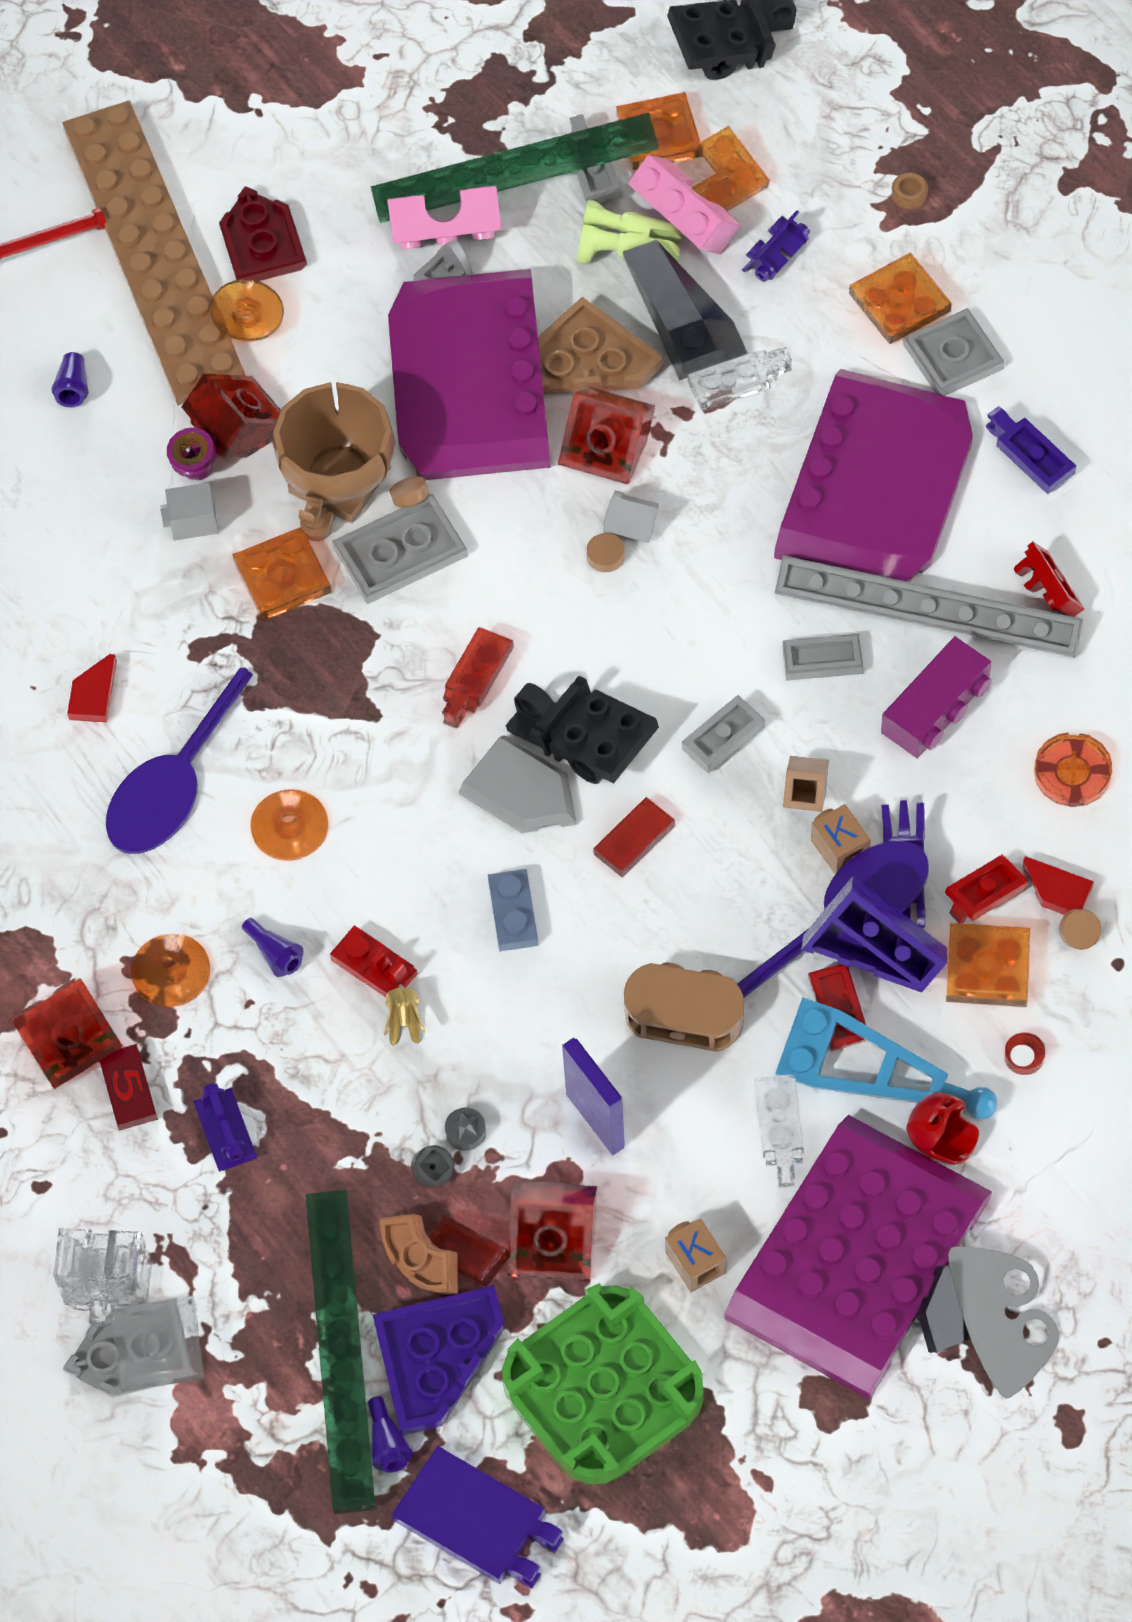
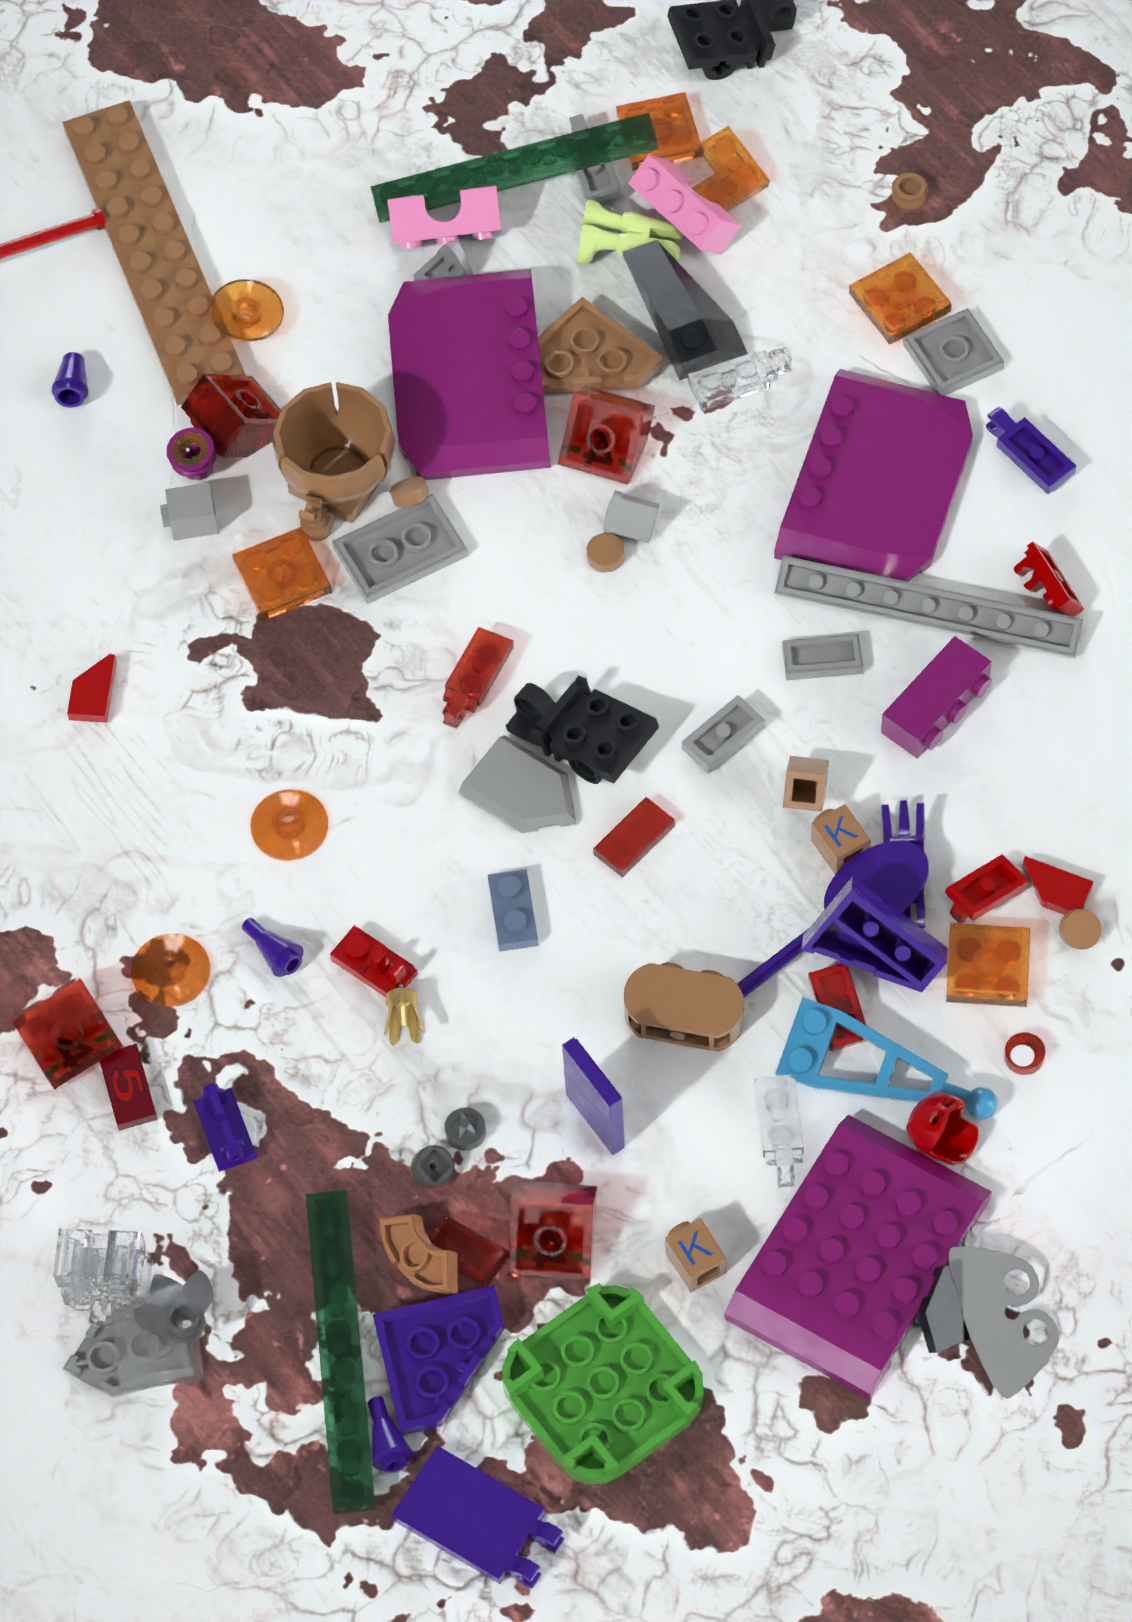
(163, 790): dark purple piece -> none
(175, 1303): none -> flat silver plate
(261, 238): dark red tile -> none
(785, 236): dark purple hinge -> none
(1073, 769): clear orange tile -> none

